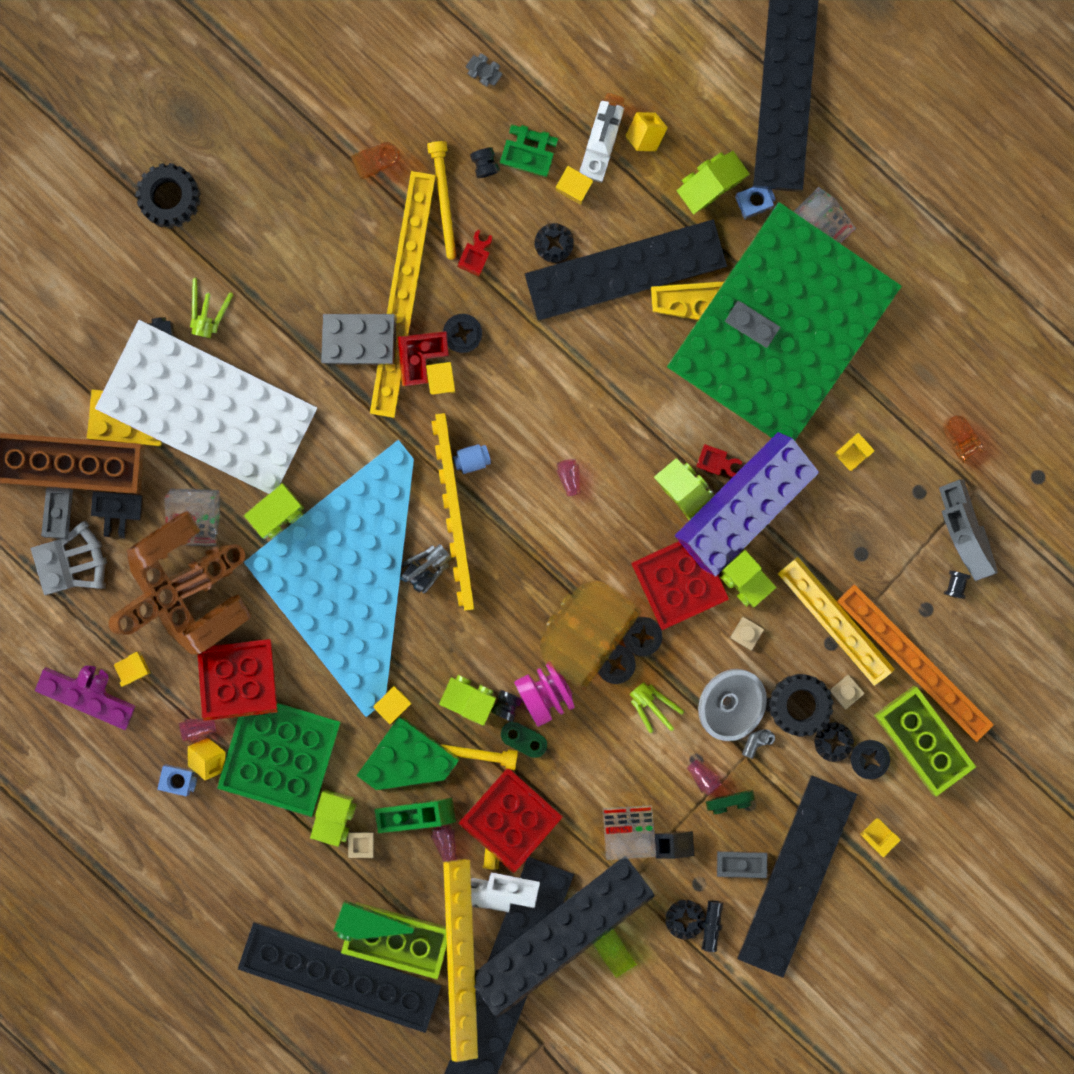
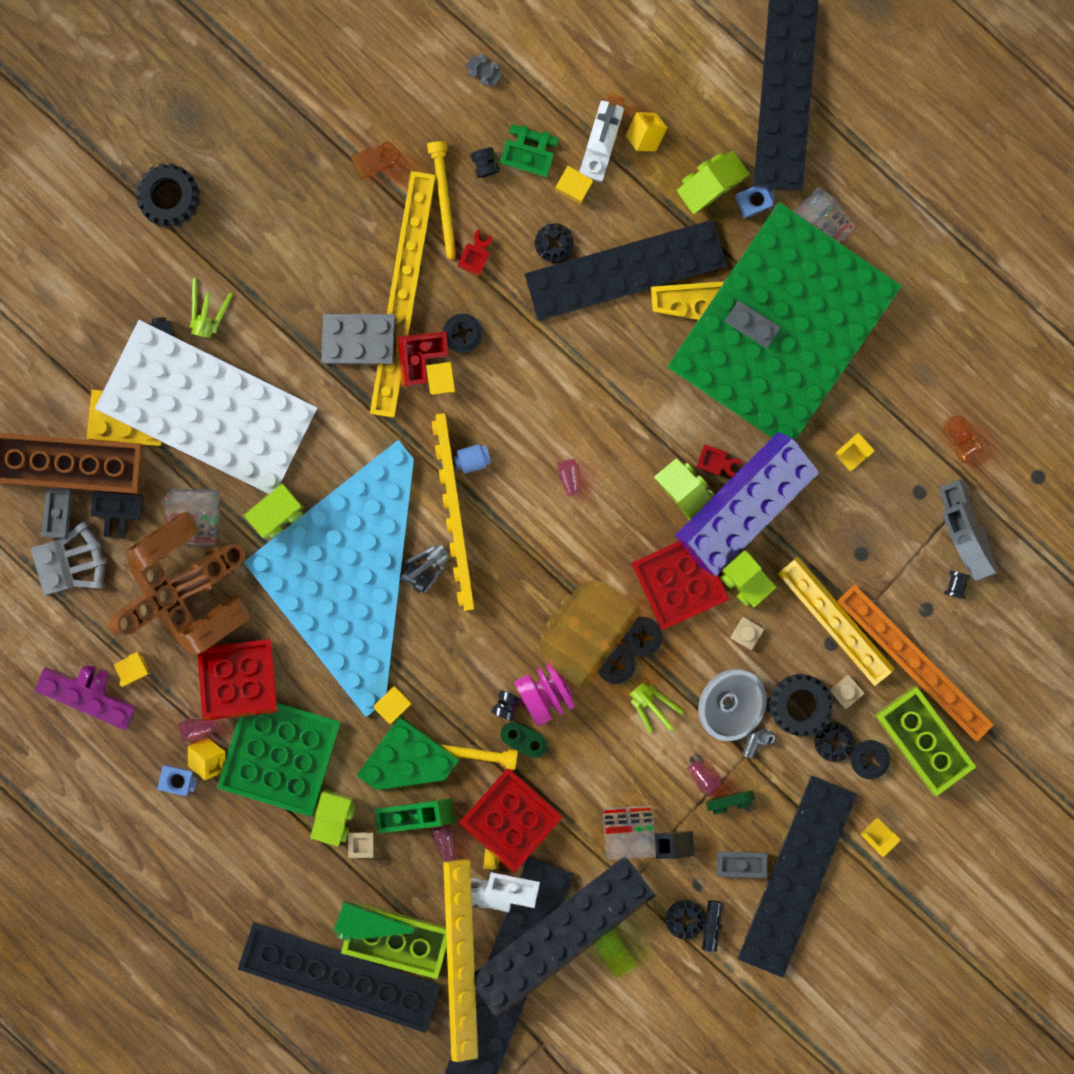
(468, 700): lime brick -> none

